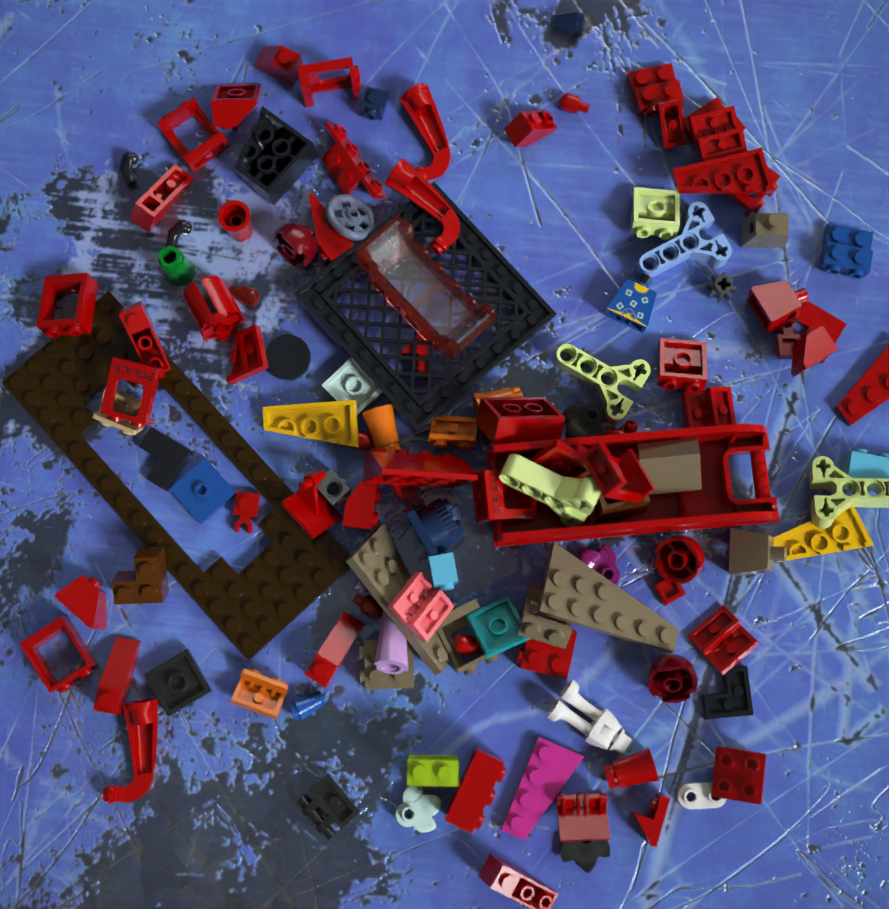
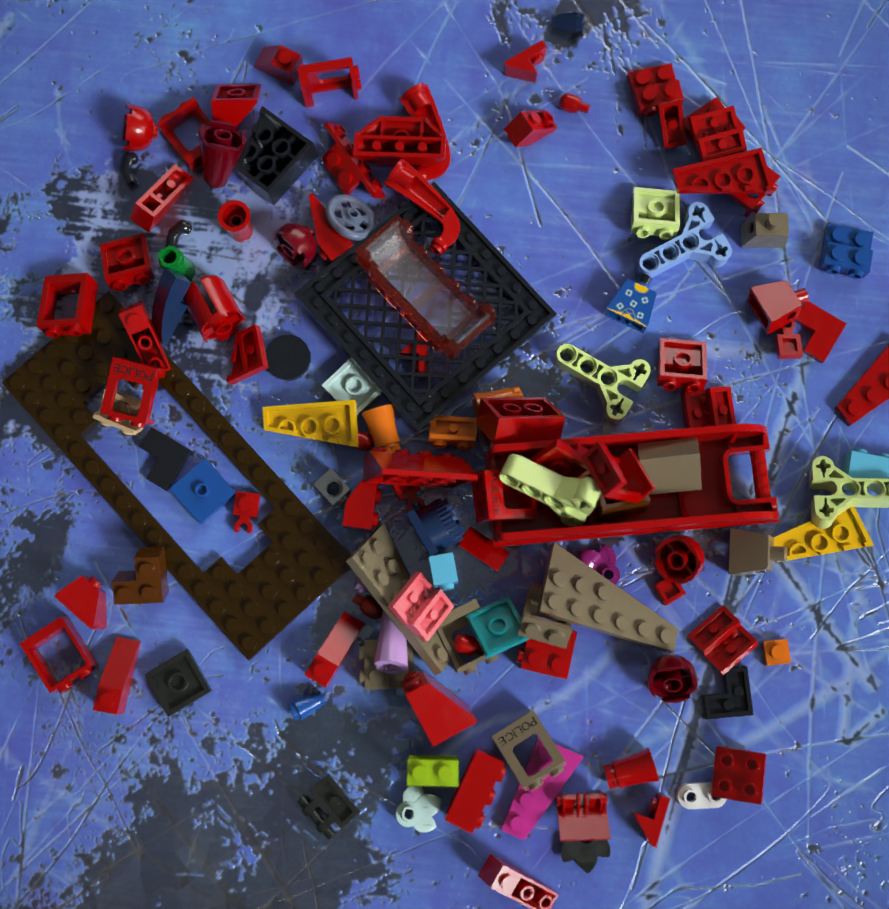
(127, 262): none -> red plate
(138, 128): none -> red cylinder
(142, 730): red animal -> none
(168, 303): none -> dark blue slope
(220, 151): none -> dark red cone
(245, 295): clear red cylinder -> none
(260, 693): orange bracket -> none
(310, 507): red plate -> none
(374, 104): dark blue bracket -> none
(397, 138): none -> red wedge
(436, 707): none -> red slope
(482, 549): none -> red slope
(518, 732): none -> dark tan window
(522, 65): none -> red slope
(580, 424): pearl dark grey plate -> none
(601, 732): white piece -> none
(629, 427): red arm -> none
(726, 284): dark grey gear -> none
(776, 652): none -> orange plate
(811, 349): red slope -> none

